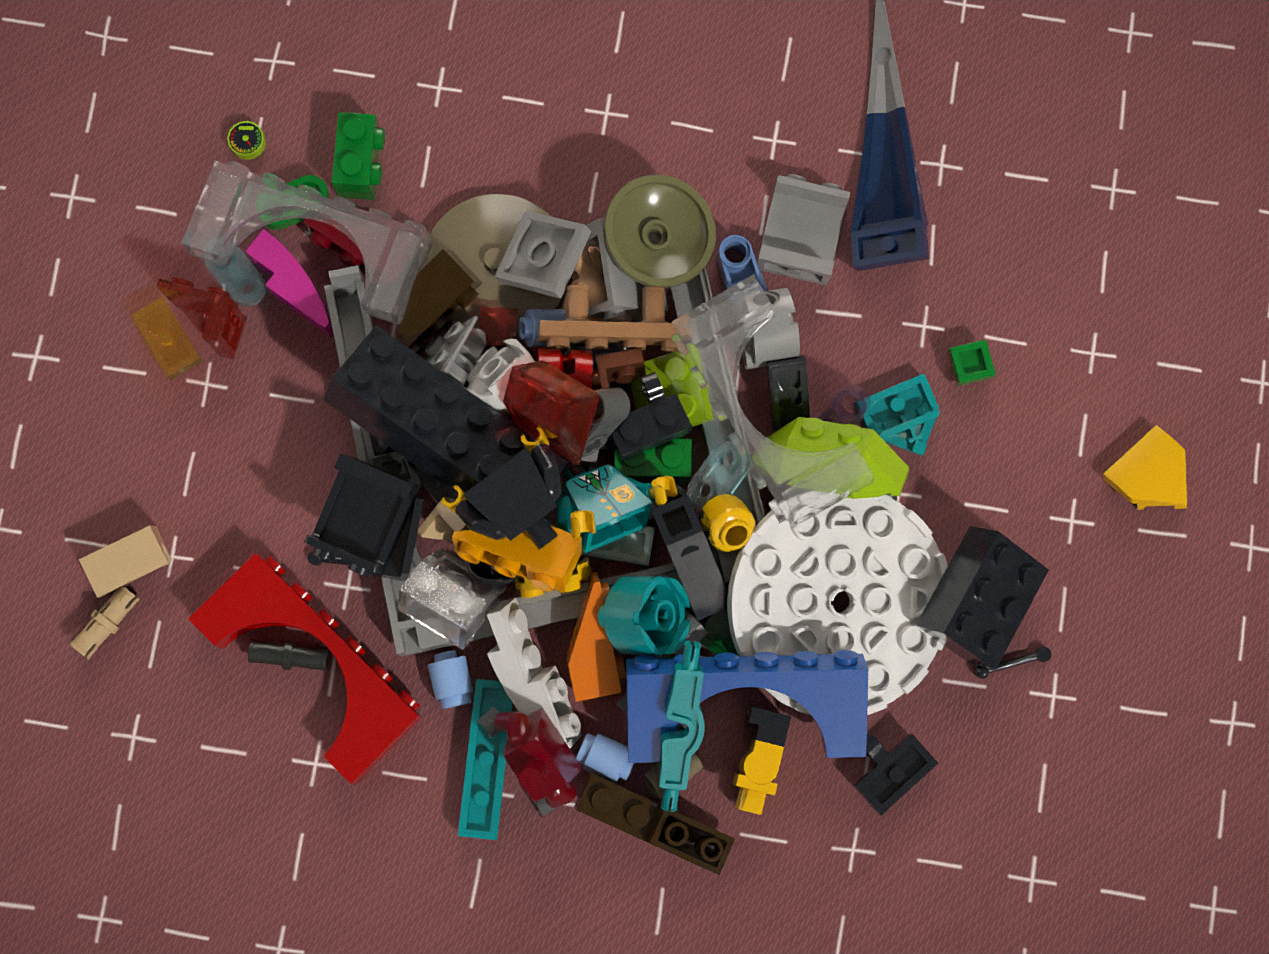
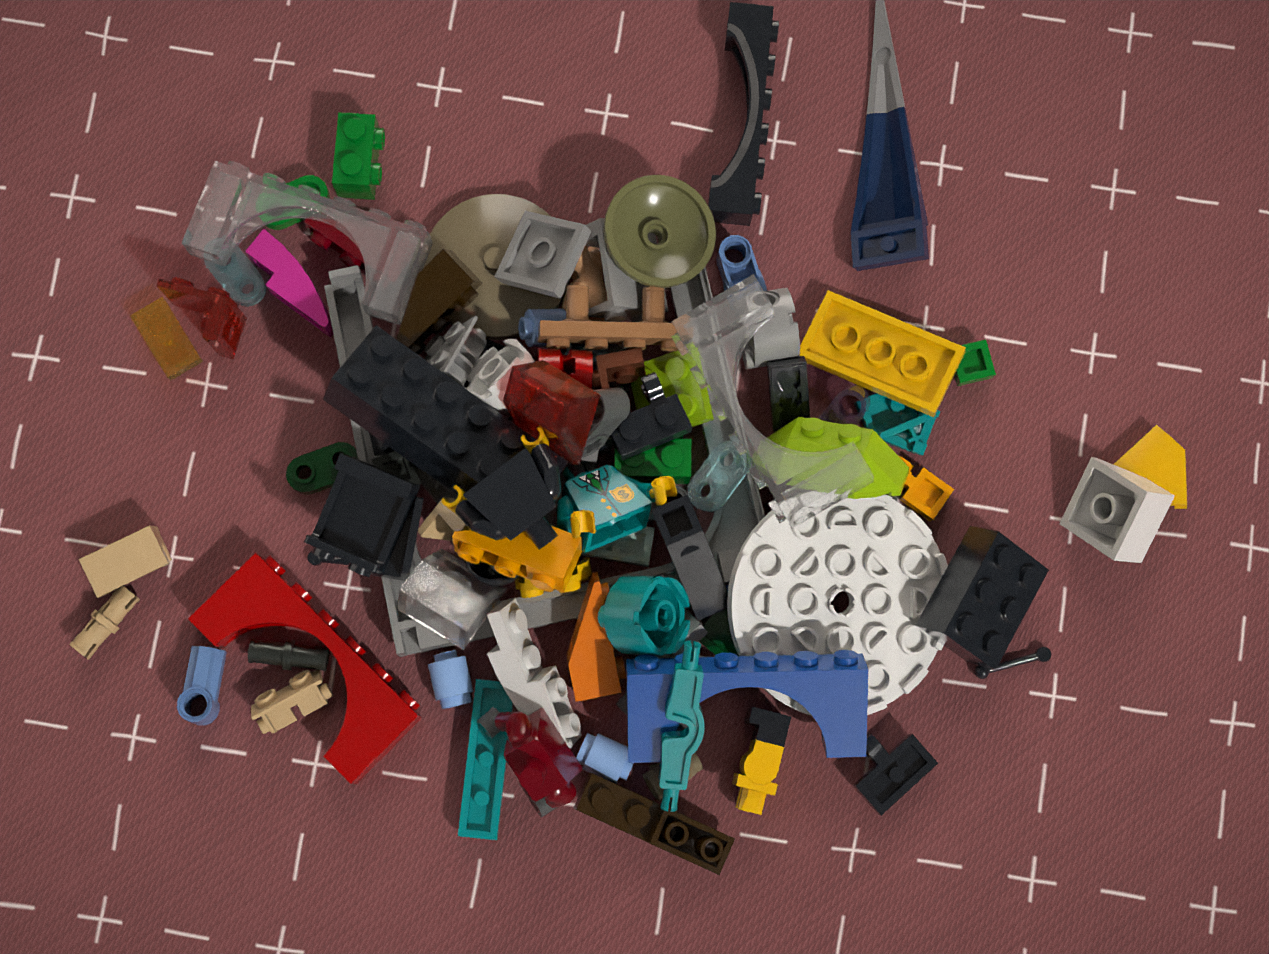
(202, 680): none -> medium blue piece
(246, 140): tile -> none
(276, 706): none -> tan hinge
(321, 465): none -> dark green plate
(498, 323): clear red plate -> none
(727, 522): yellow head -> none
(749, 38): none -> black arch
(803, 229): light grey panel -> none
(881, 353): none -> yellow plate
(925, 492): none -> light orange plate
(1116, 511): none -> white slope

